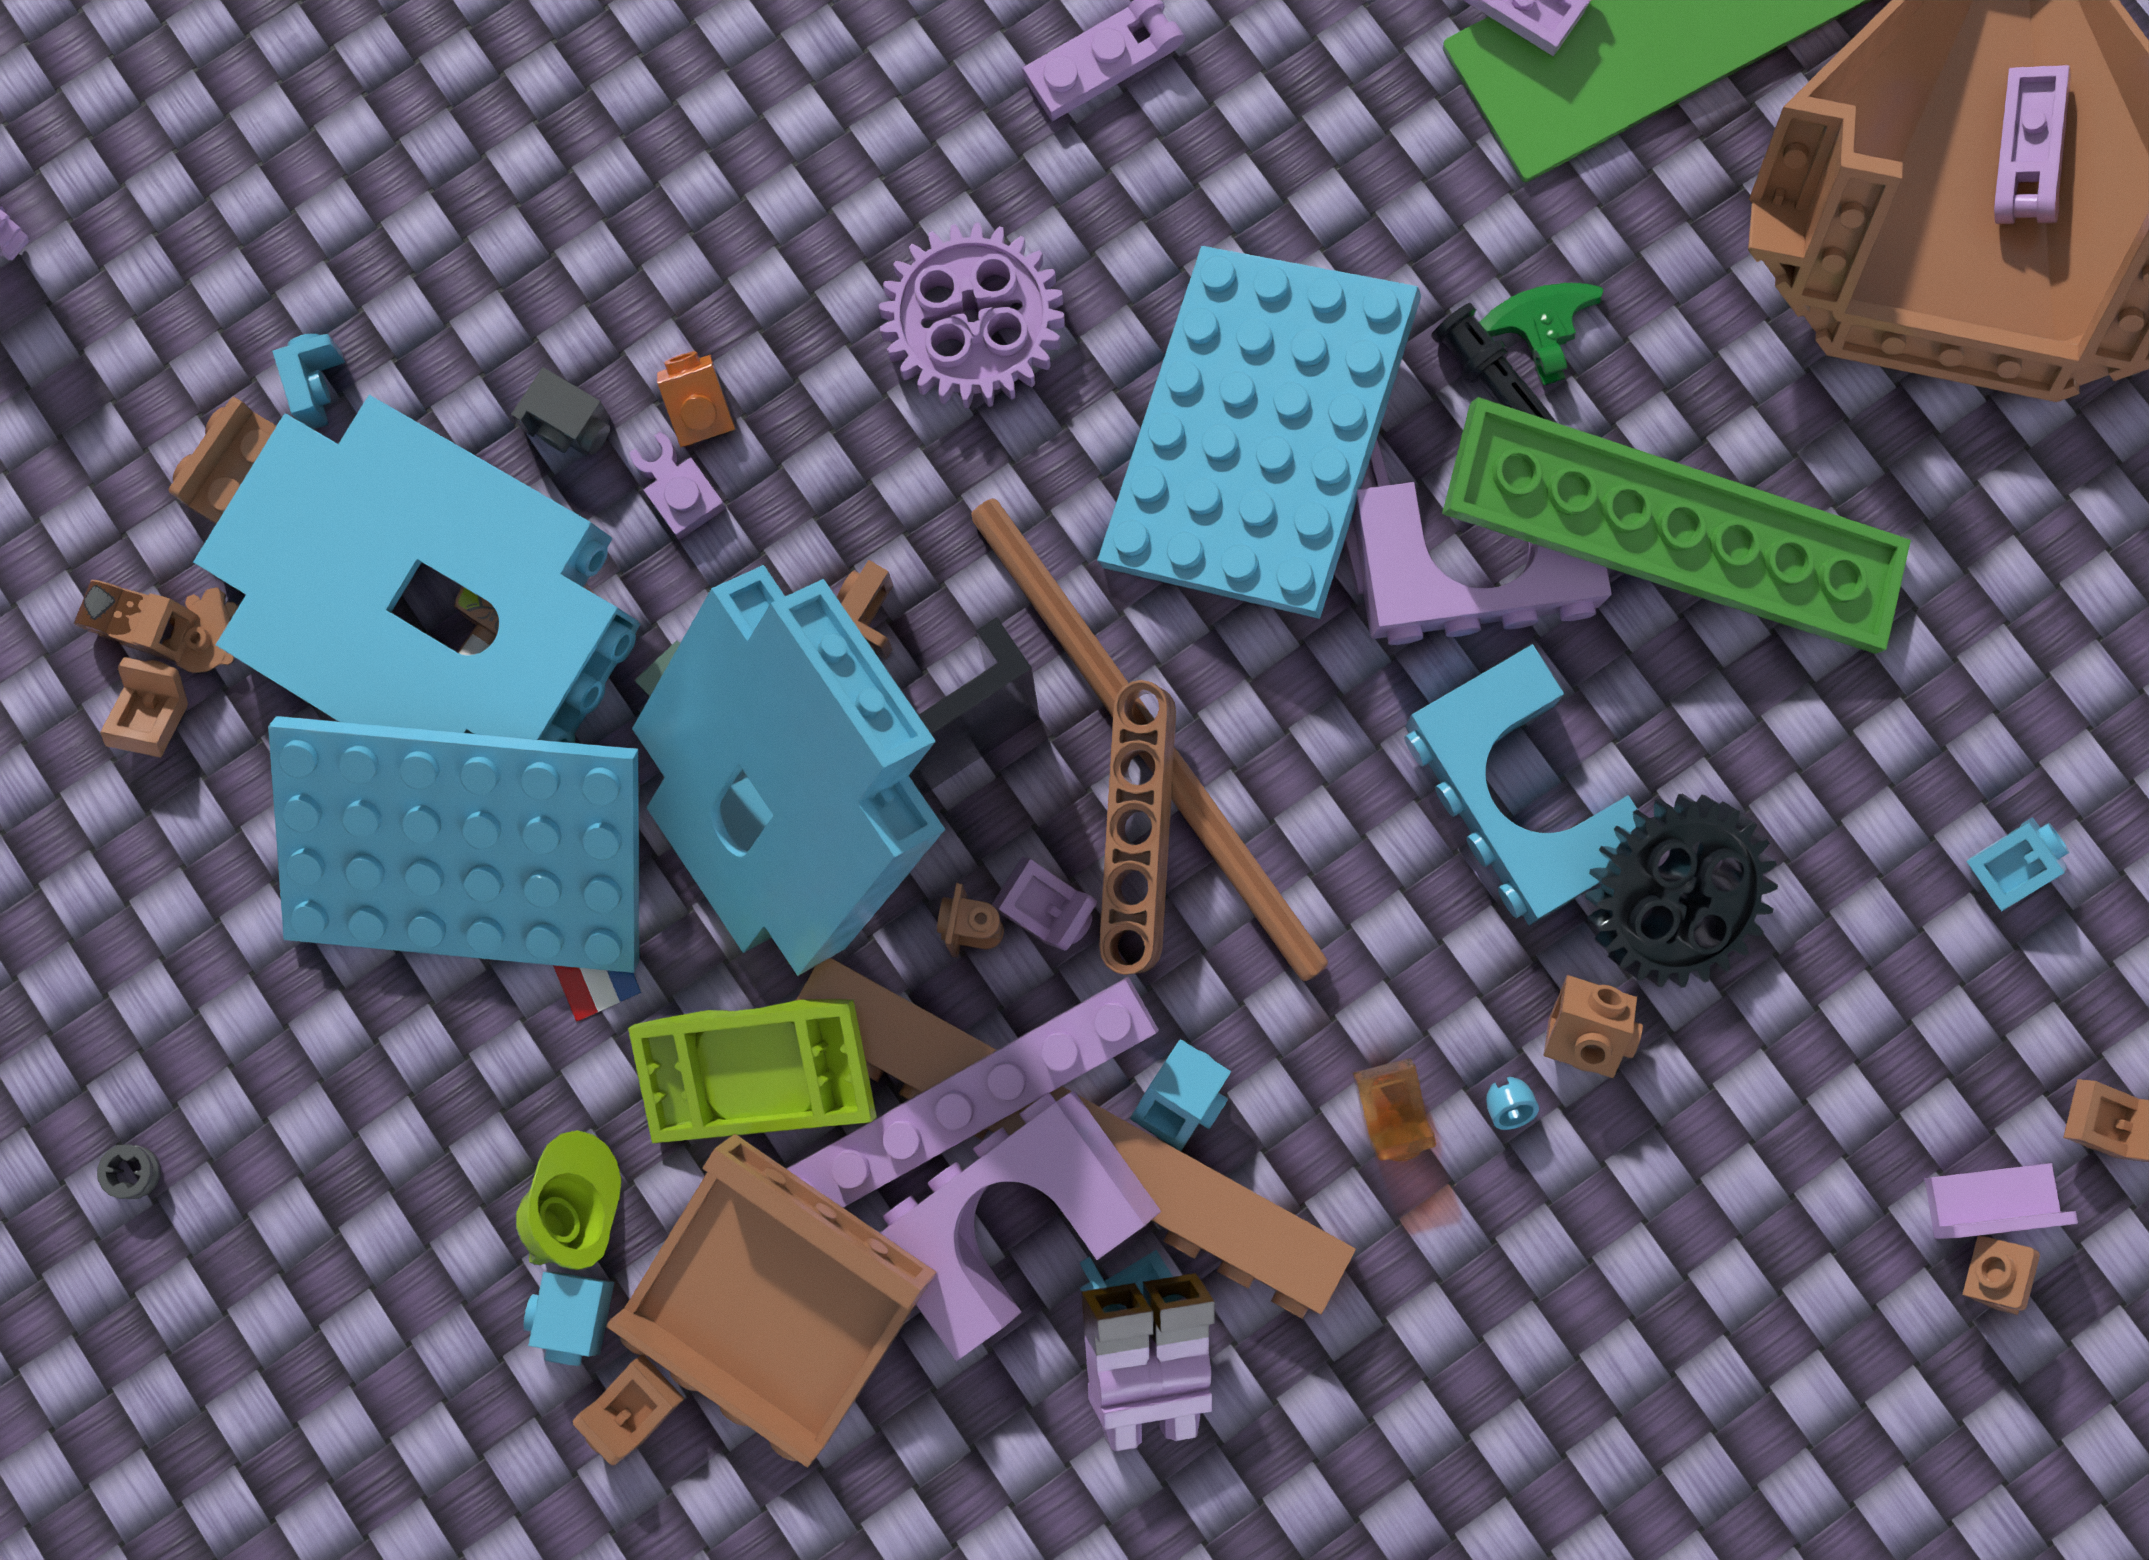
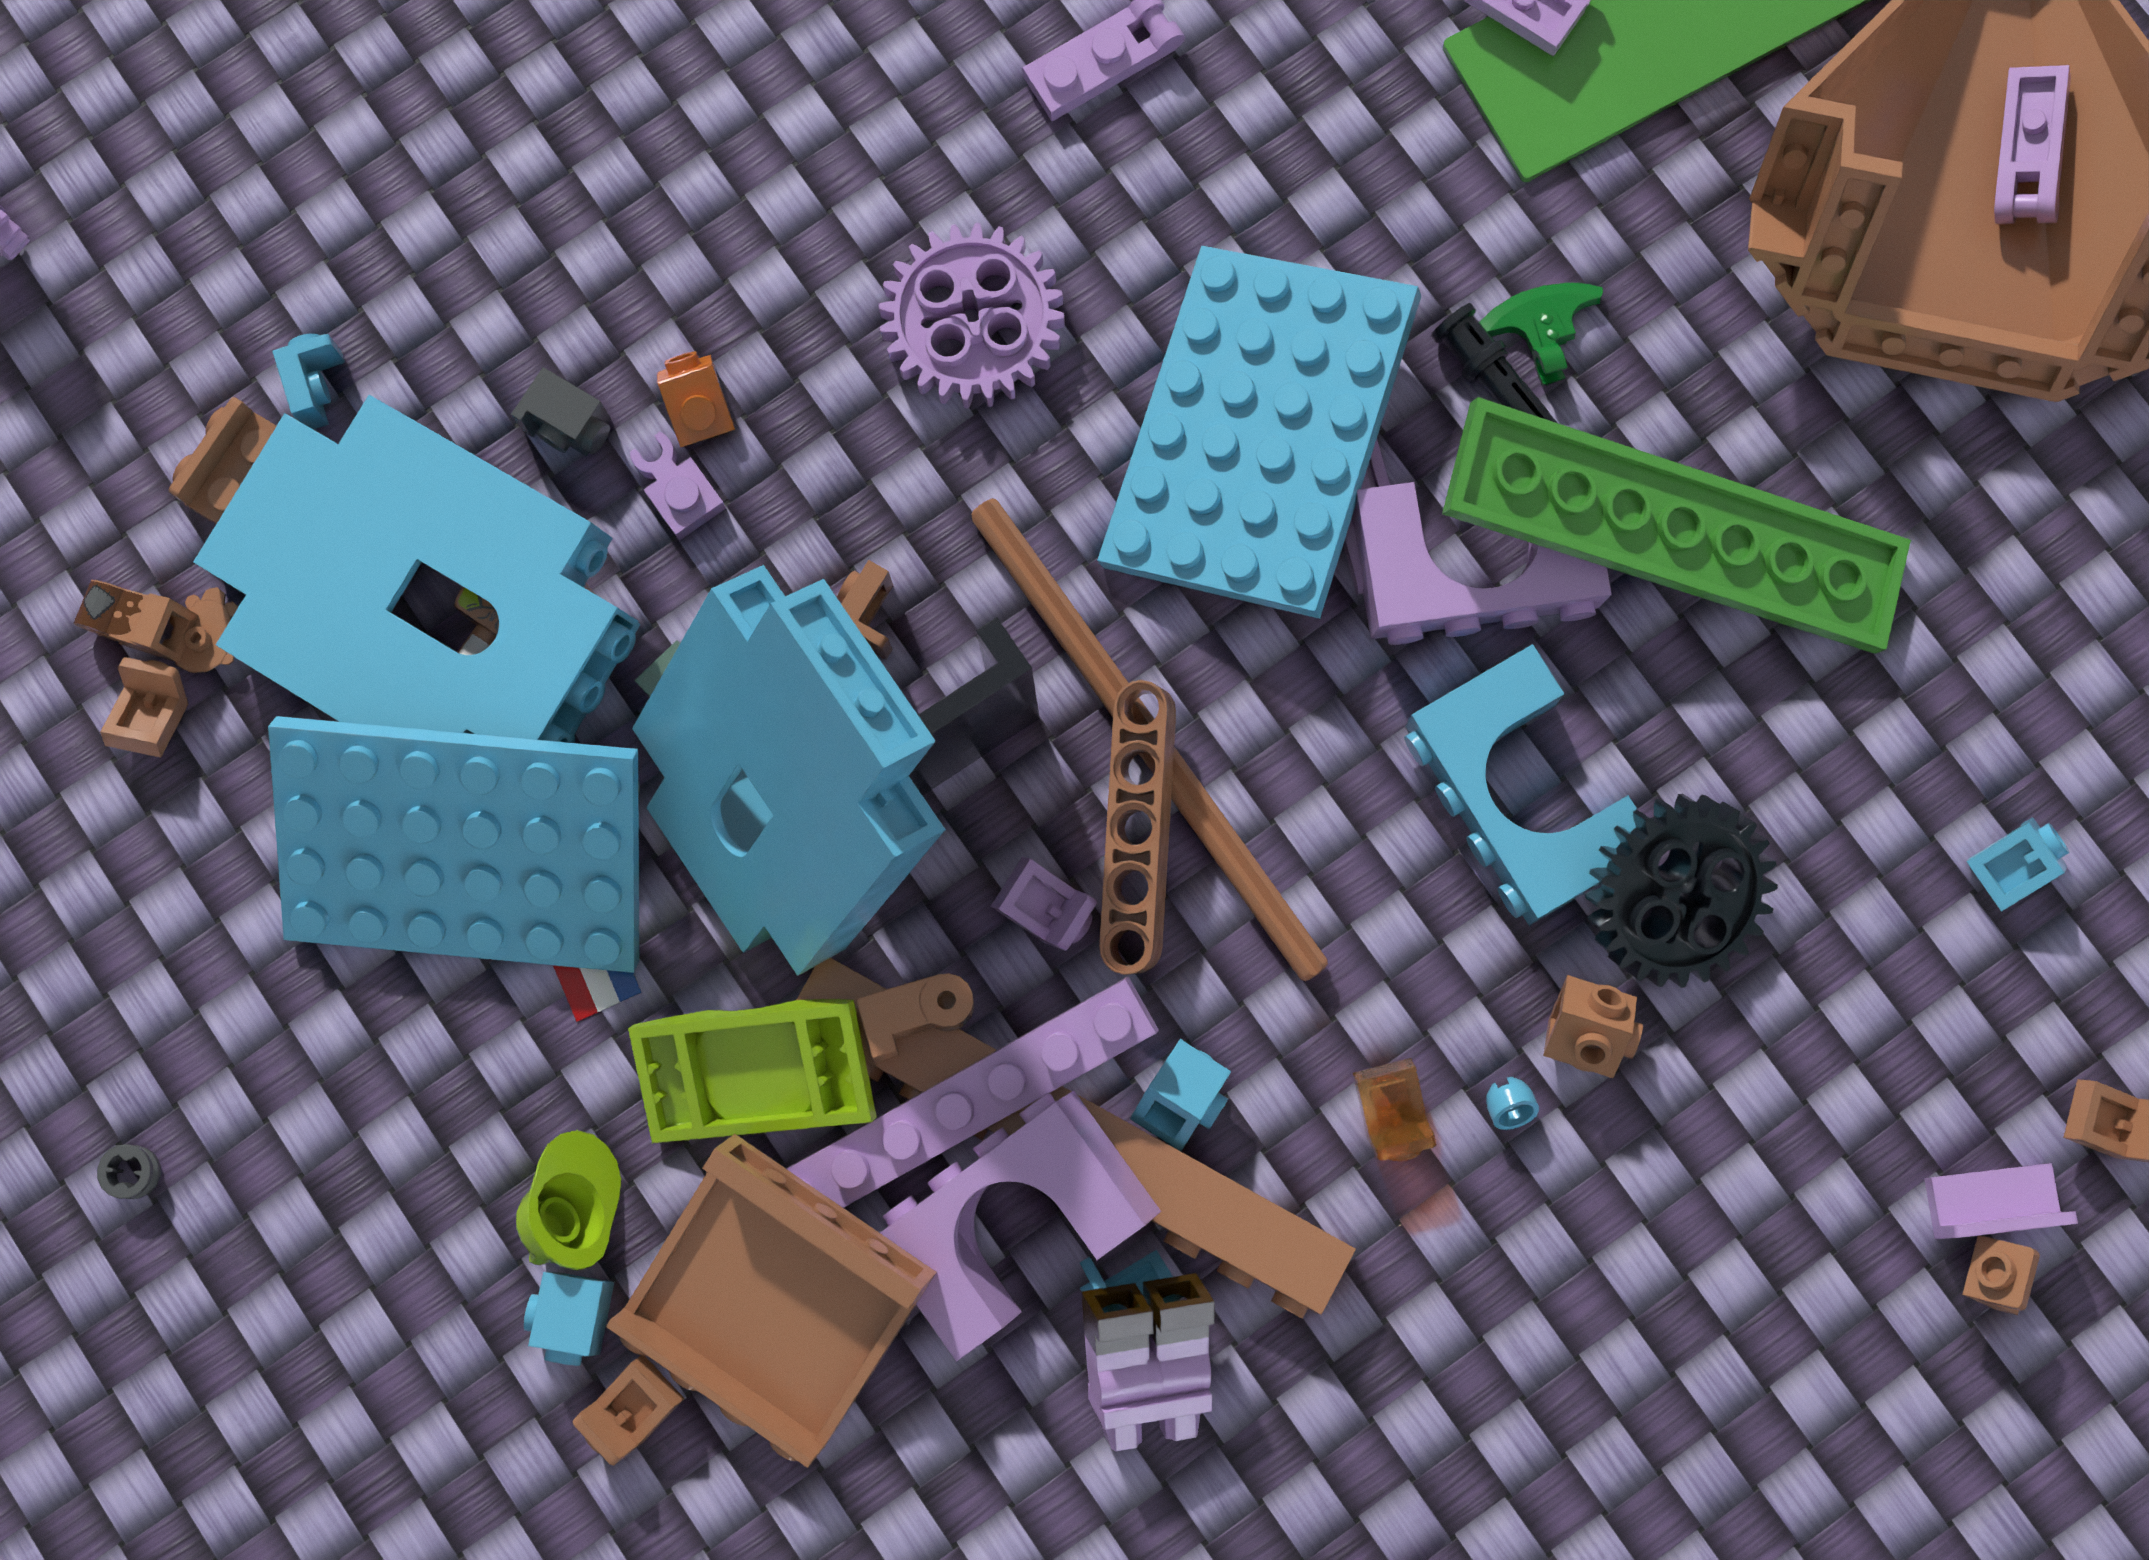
(928, 1003): none -> nougat leg
(968, 923): nougat hinge -> none

